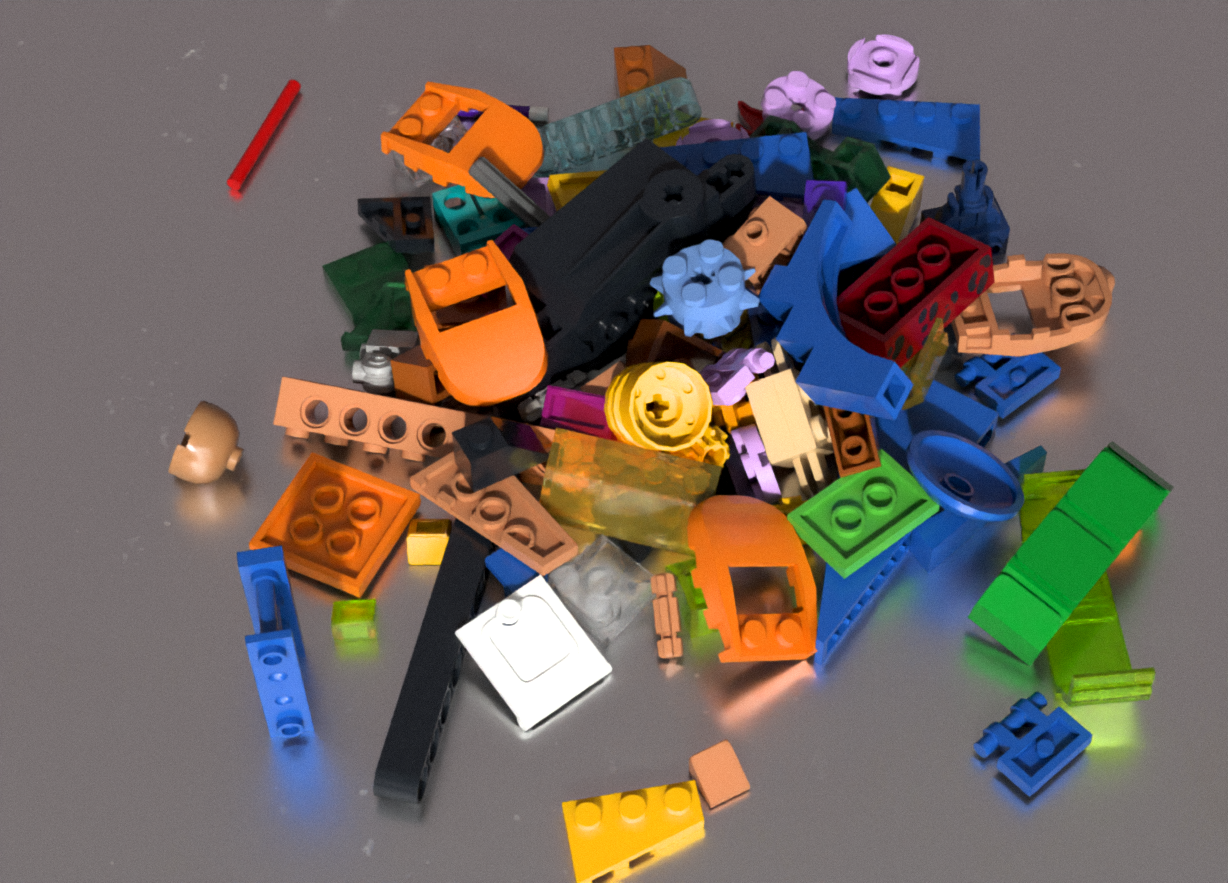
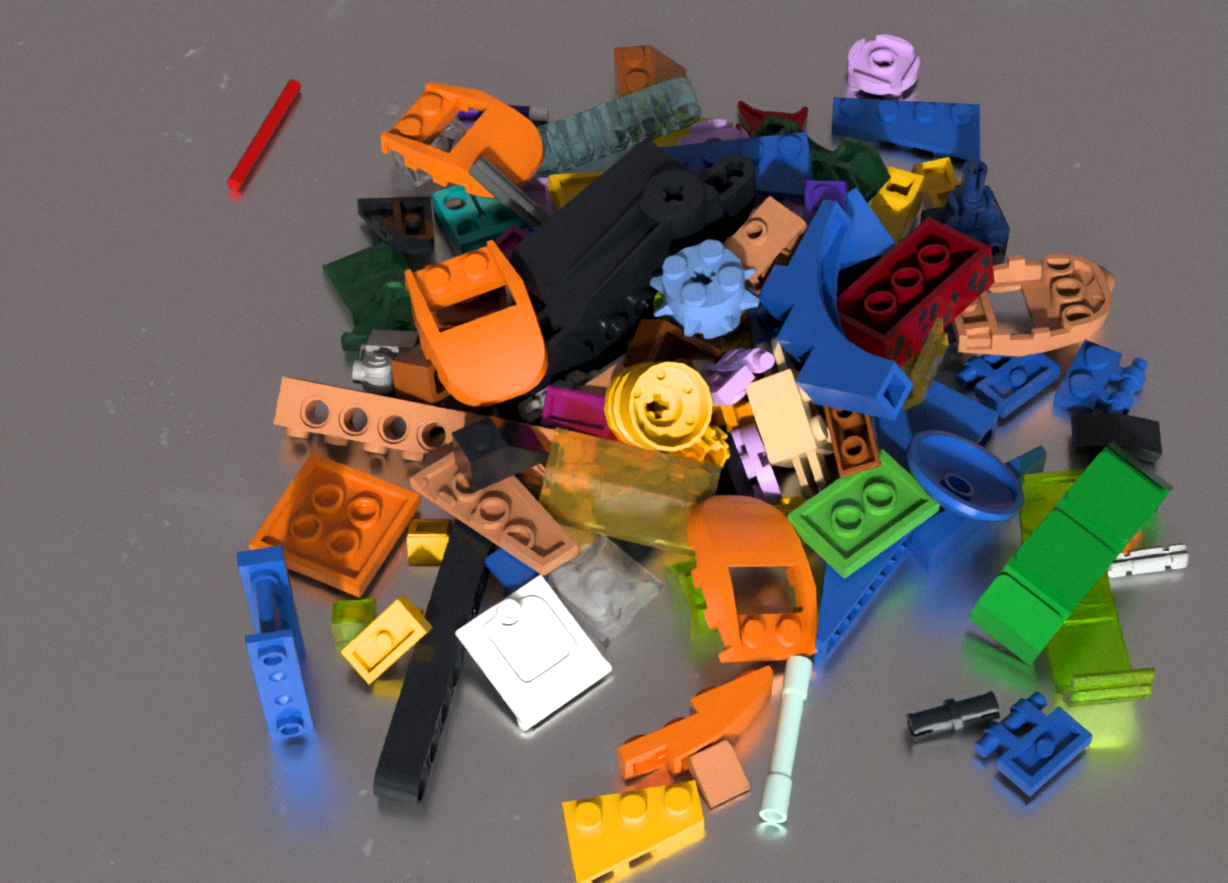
(207, 446): medium nougat cylinder -> none
(387, 639): none -> yellow tile
(667, 616): nougat axle -> none
(714, 717): none -> orange slope
(779, 782): none -> light aqua piece
(801, 91): lavender plate -> none
(938, 181): none -> yellow slope
(953, 716): none -> black pin
(1089, 377): none -> blue plate
(1133, 434): none -> black slope
(1149, 560): none -> axle

